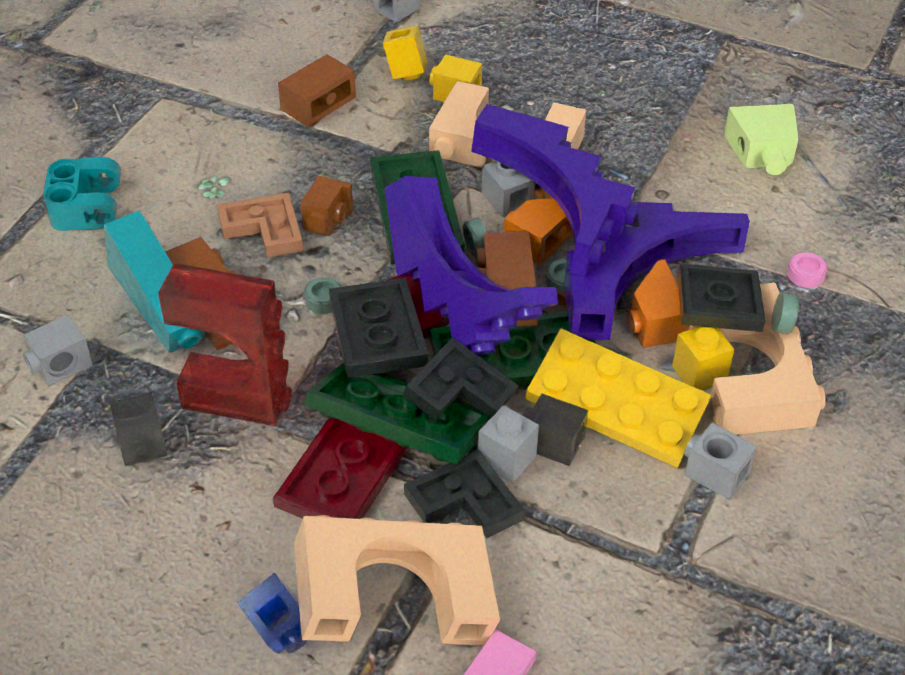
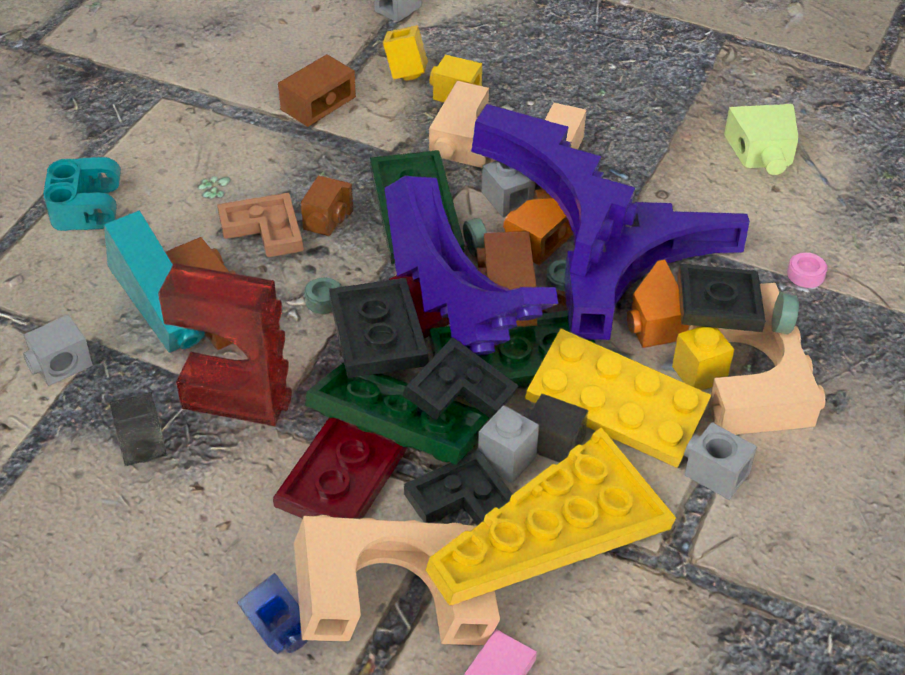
(556, 519): none -> yellow wing

